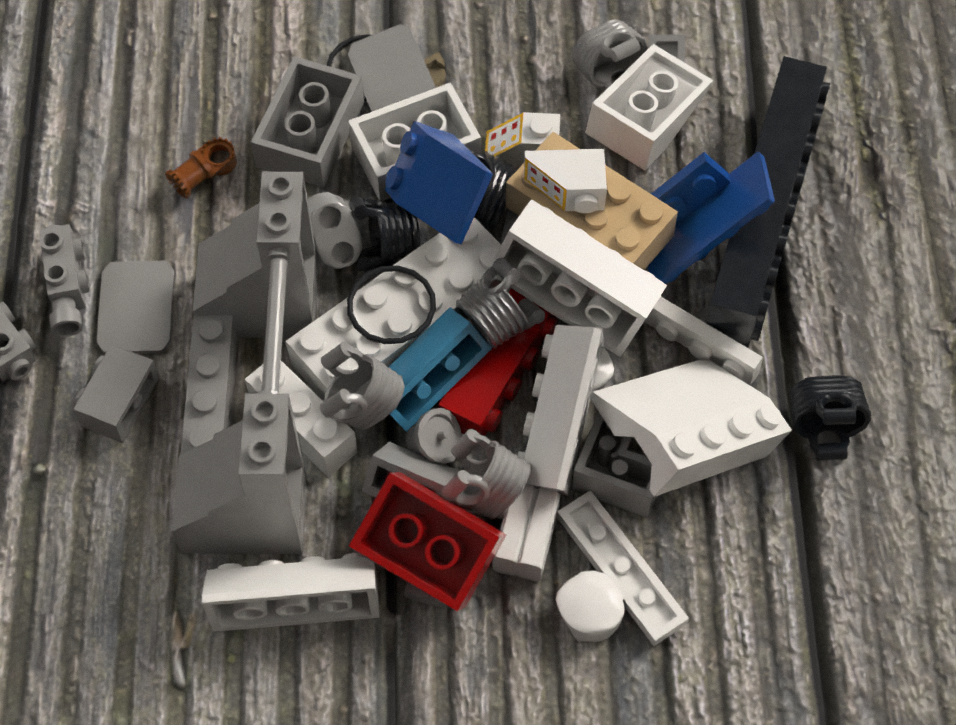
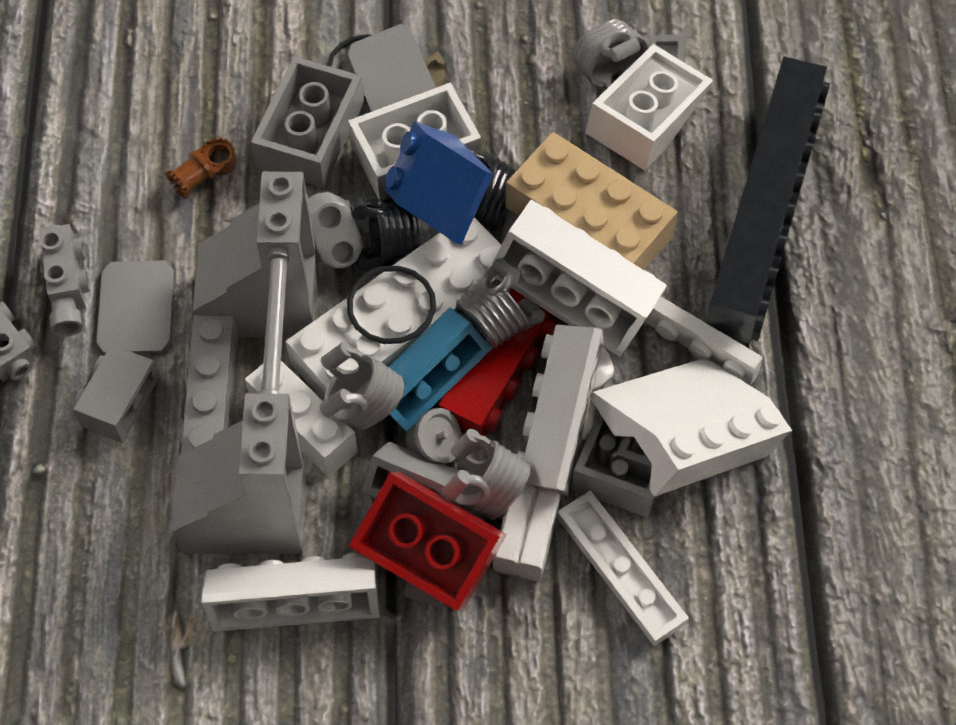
(519, 135): white slope -> none
(569, 177): white slope -> none
(590, 606): white hair -> none
(709, 209): blue bracket -> none
(829, 405): black piece -> none

